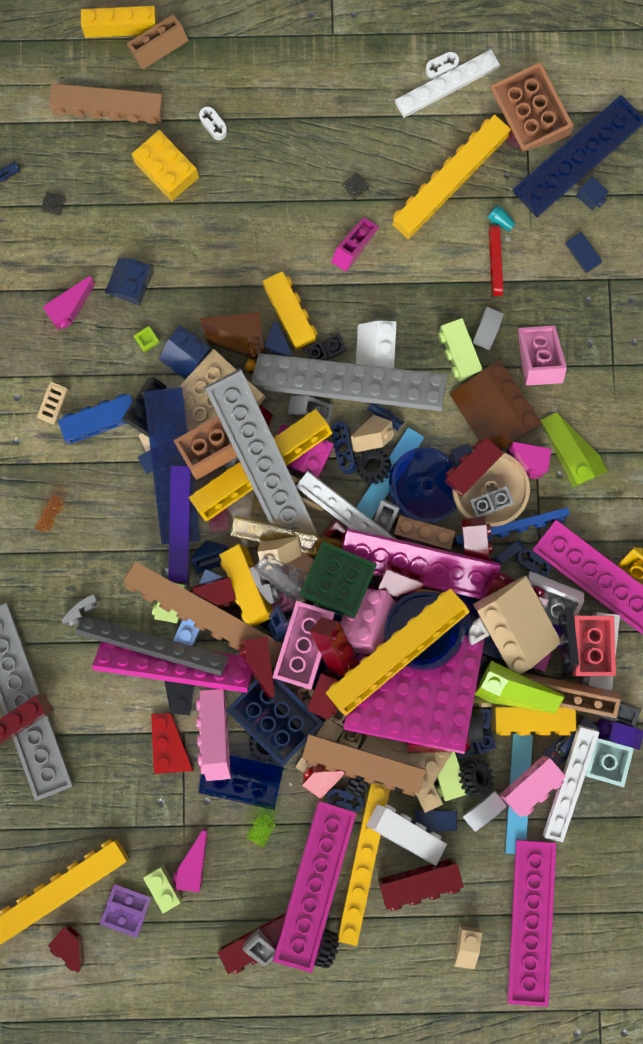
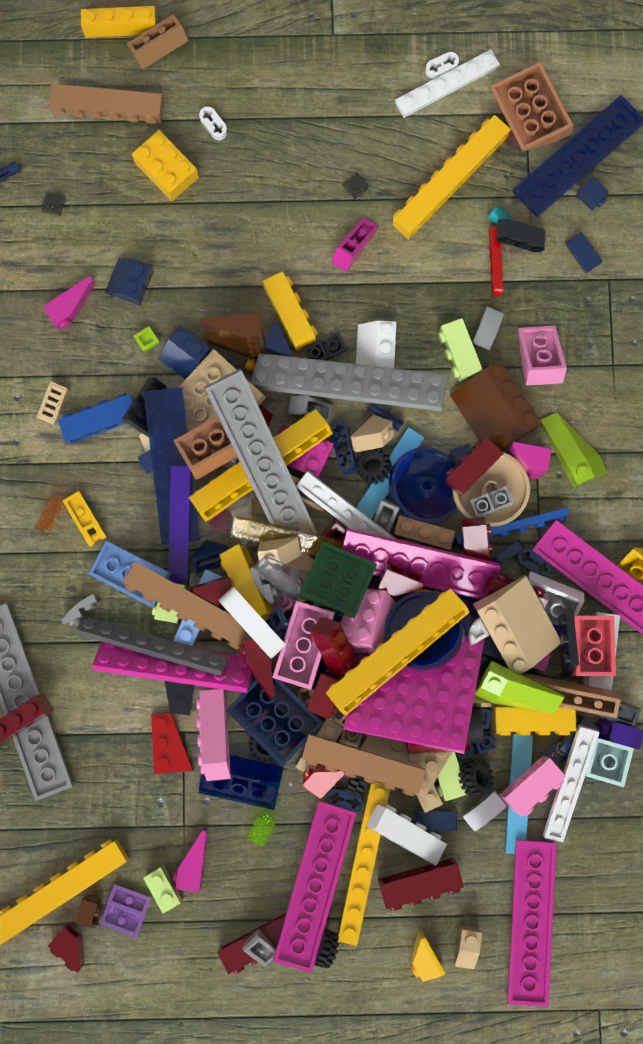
(84, 518): none -> yellow plate
(88, 911): none -> reddish brown brick
(113, 565): none -> medium blue tile
(252, 622): none -> white beam
(425, 960): none -> yellow slope
(520, 235): none -> black beam

